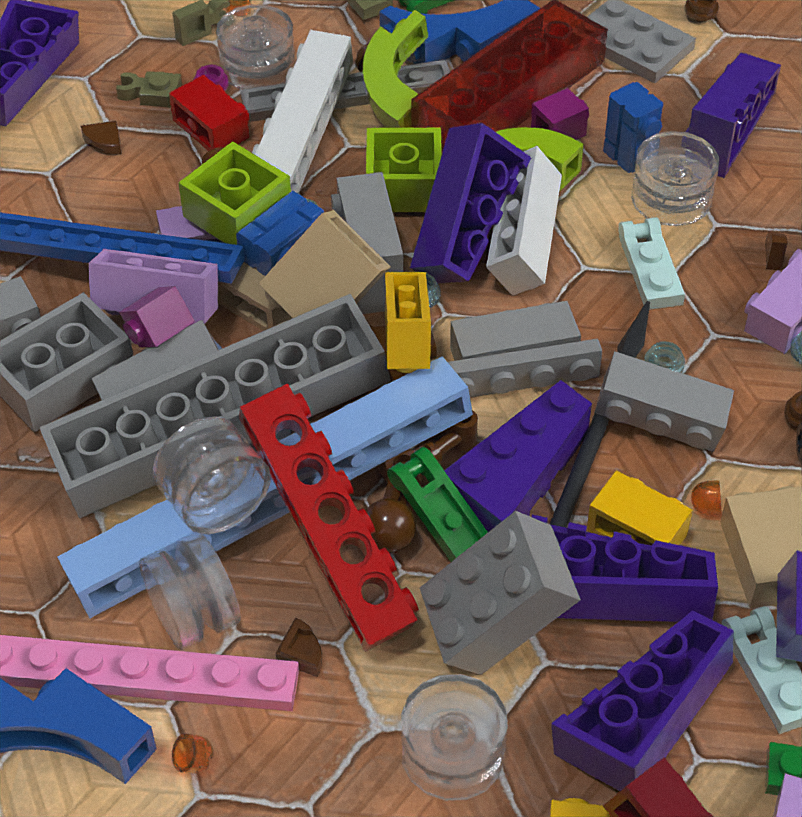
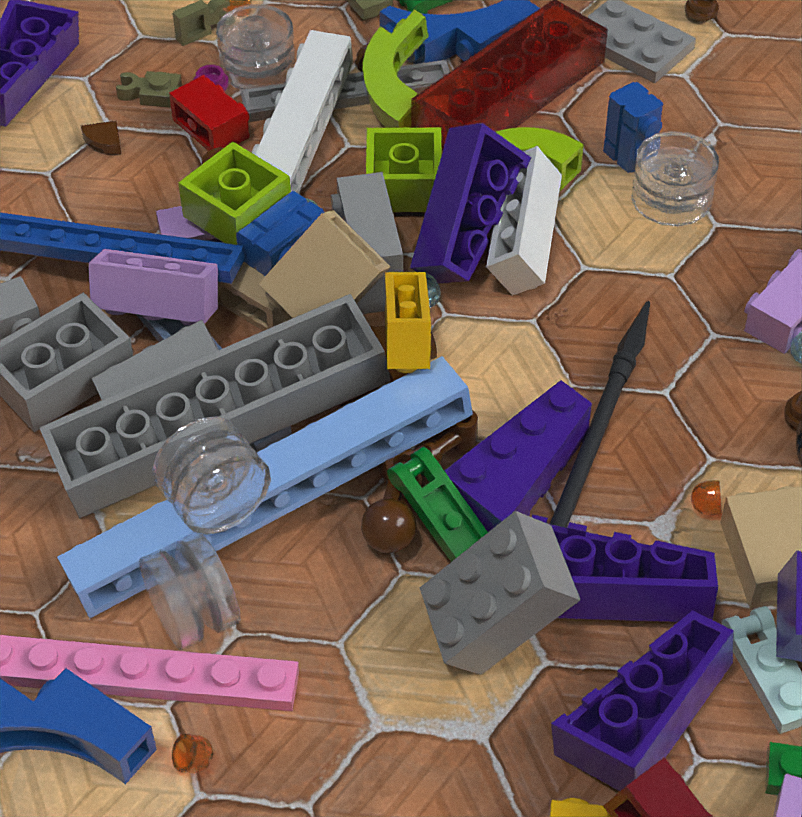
(156, 317): magenta brick -> none
(301, 646): reddish brown tile -> none
(370, 622): red brick -> none
(453, 737): clear wheel -> none
(513, 331): light grey brick -> none
(530, 367): light grey plate -> none
(561, 113): magenta brick -> none
(638, 510): yellow brick -> none
(651, 264): light aqua plate -> none
(664, 401): light grey brick -> none
(666, 355): clear light blue plate -> none
(734, 106): dark purple wedge -> none
(775, 249): reddish brown tile -> none

